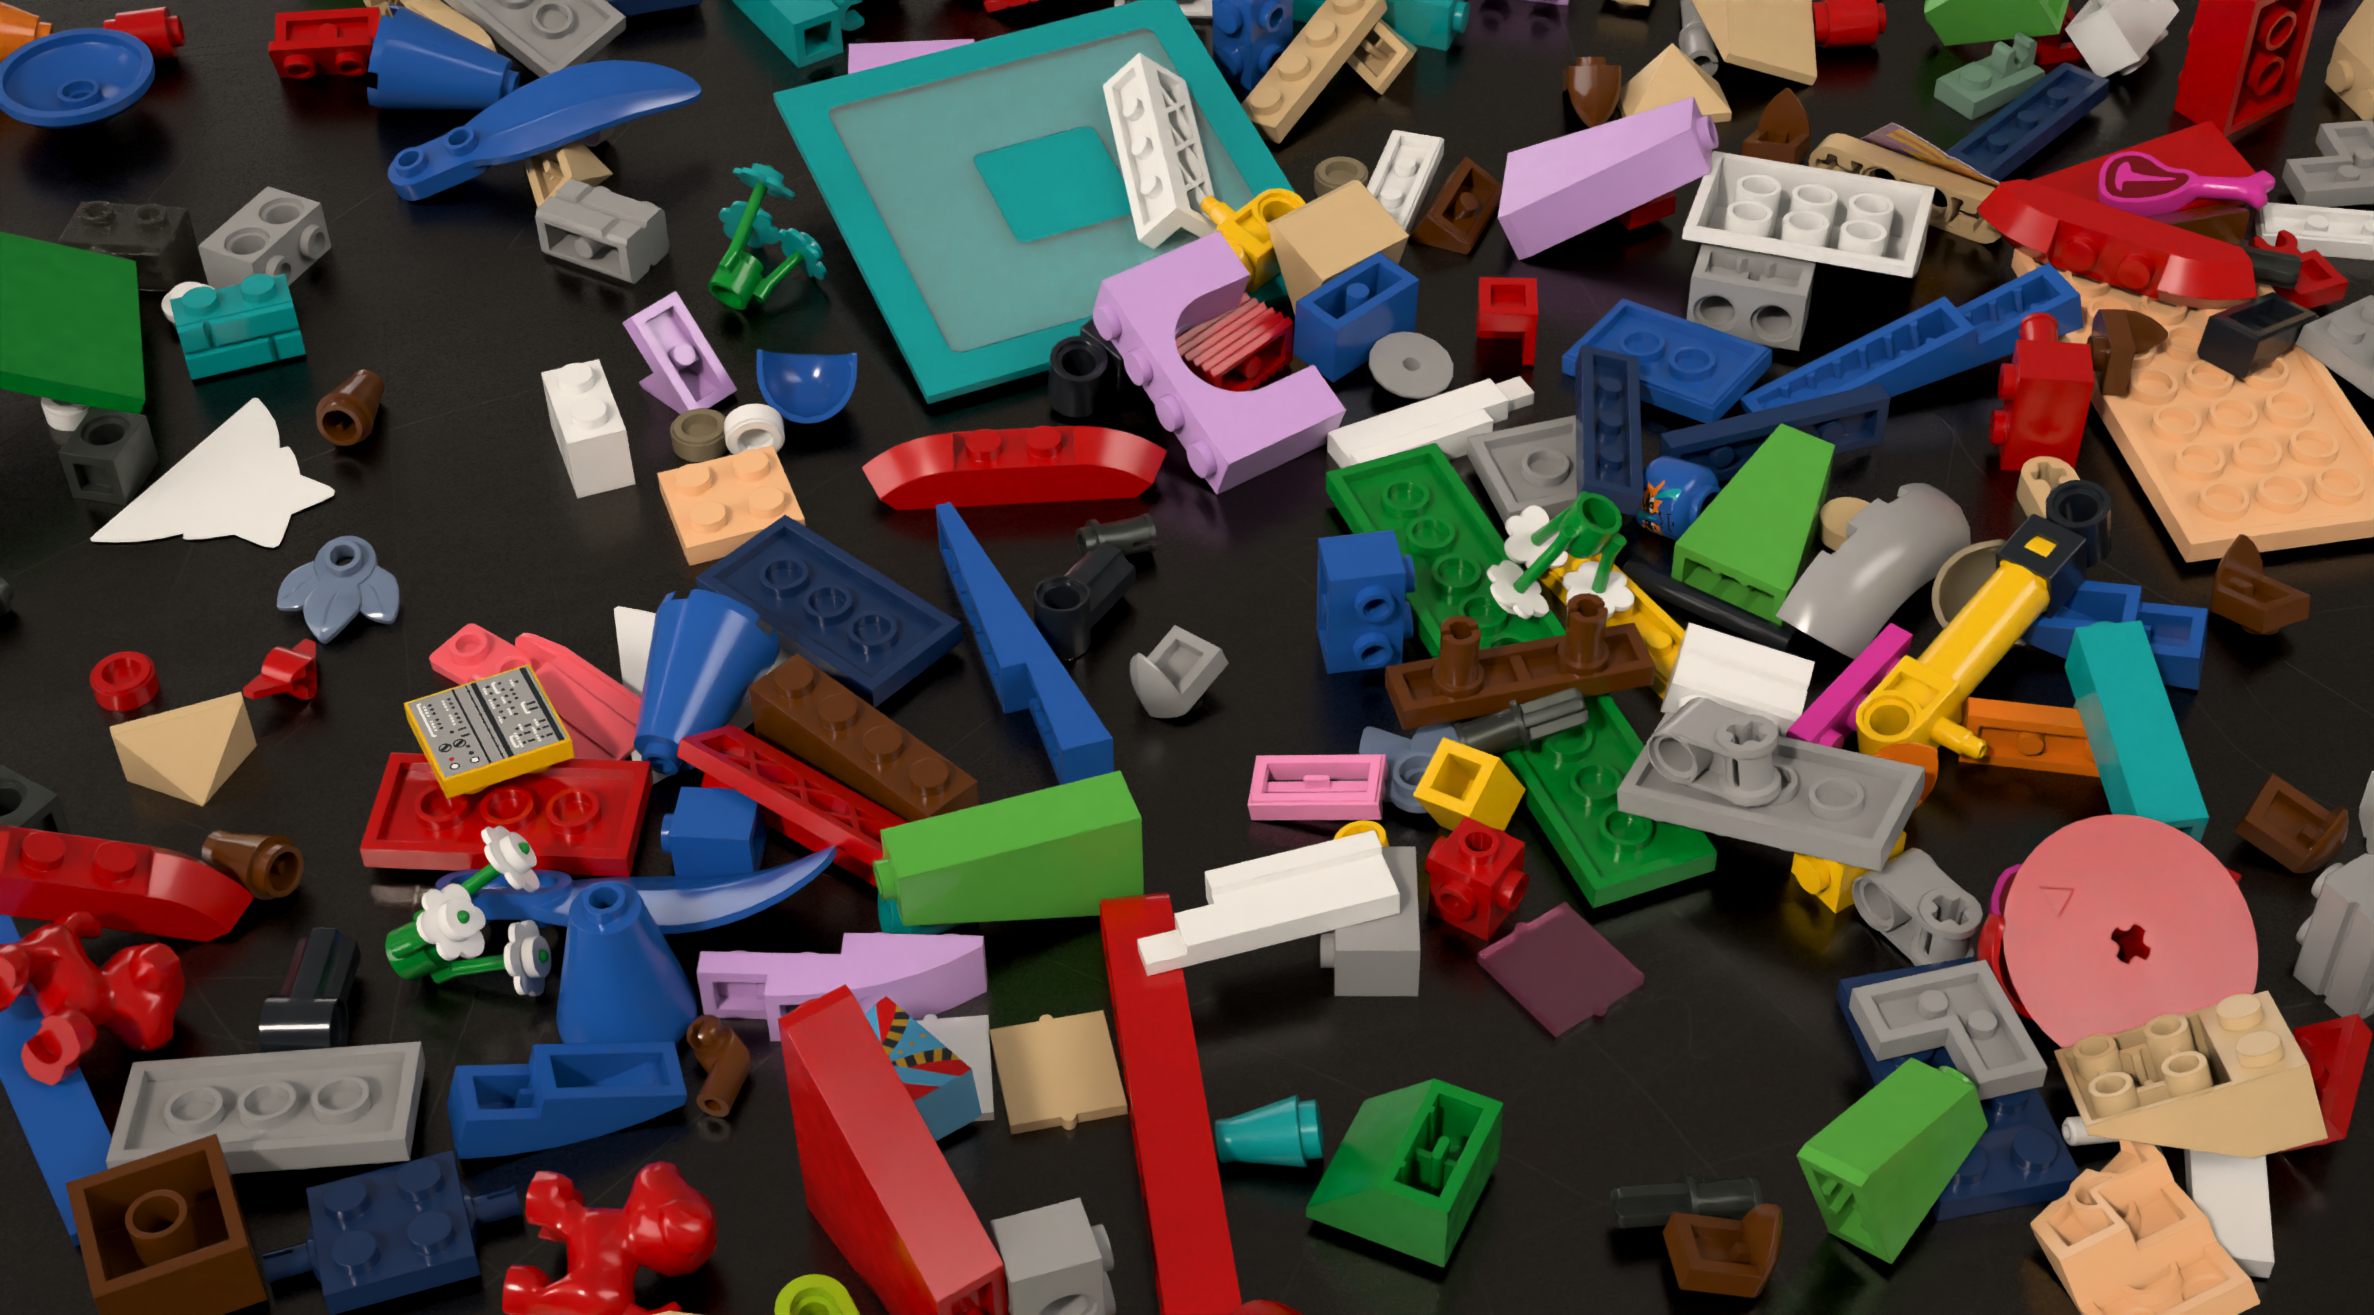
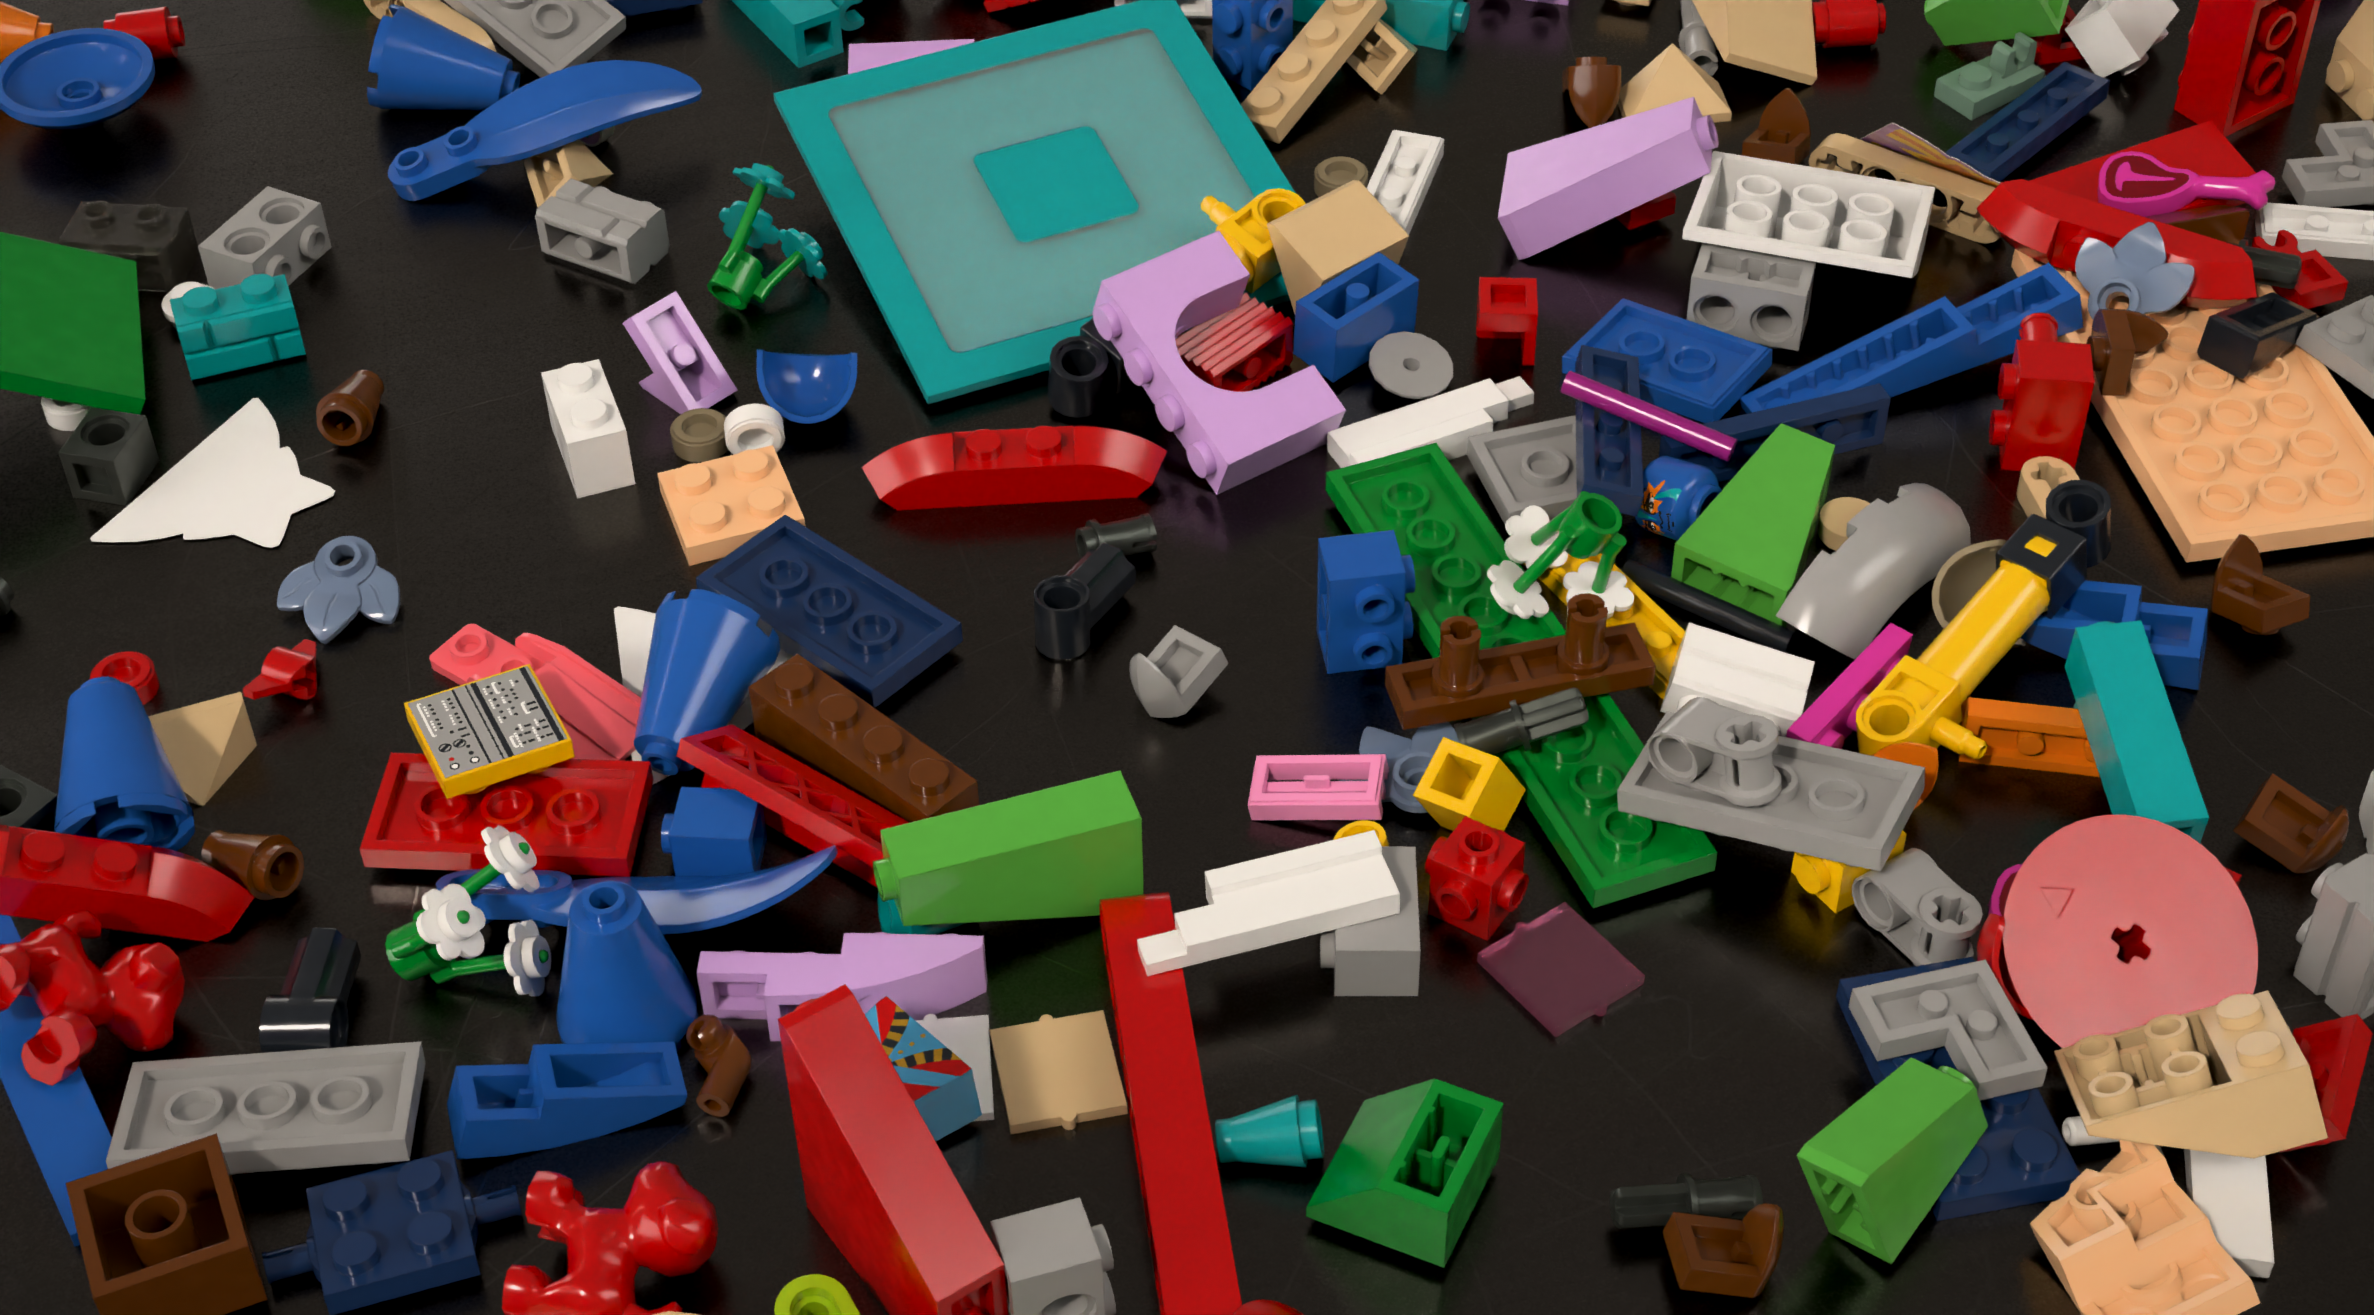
(117, 773): none -> blue cone
(324, 42): red bracket -> none
(1020, 659): blue slope -> none
(1158, 151): white fence -> none
(1459, 209): reddish brown slope -> none
(1649, 415): none -> magenta bar
(2132, 270): none -> sand blue plate

